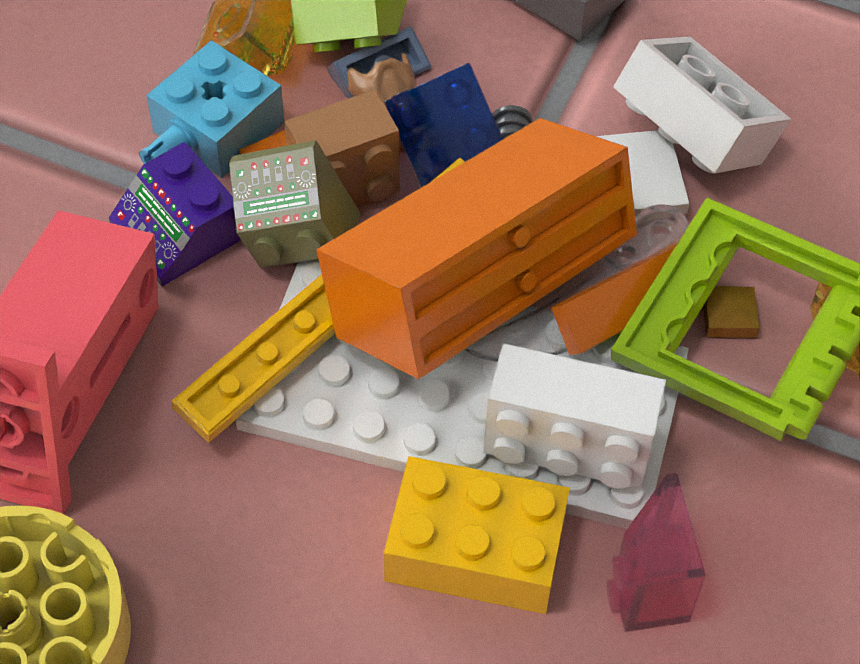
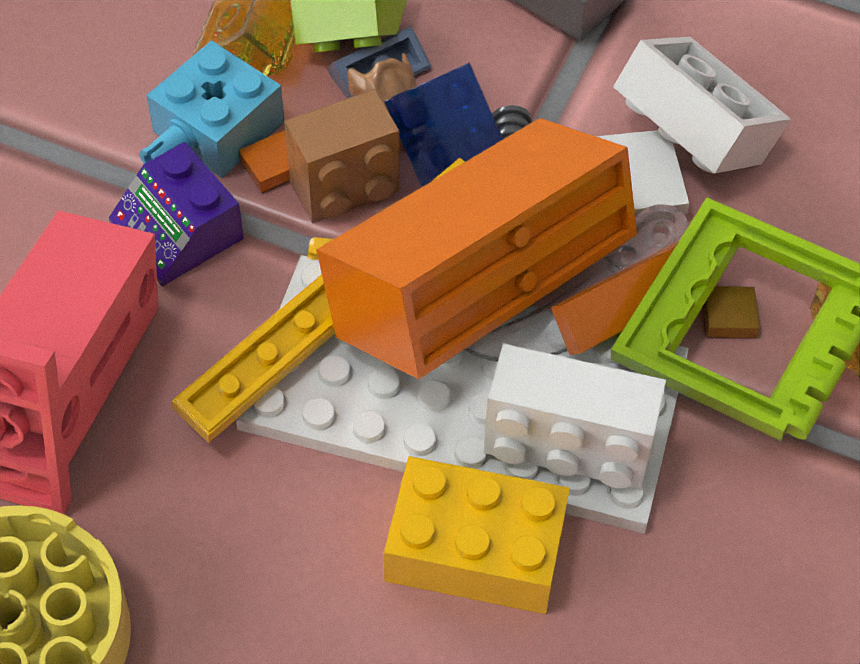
(289, 203): olive slope -> none
(657, 563): clear pink slope -> none

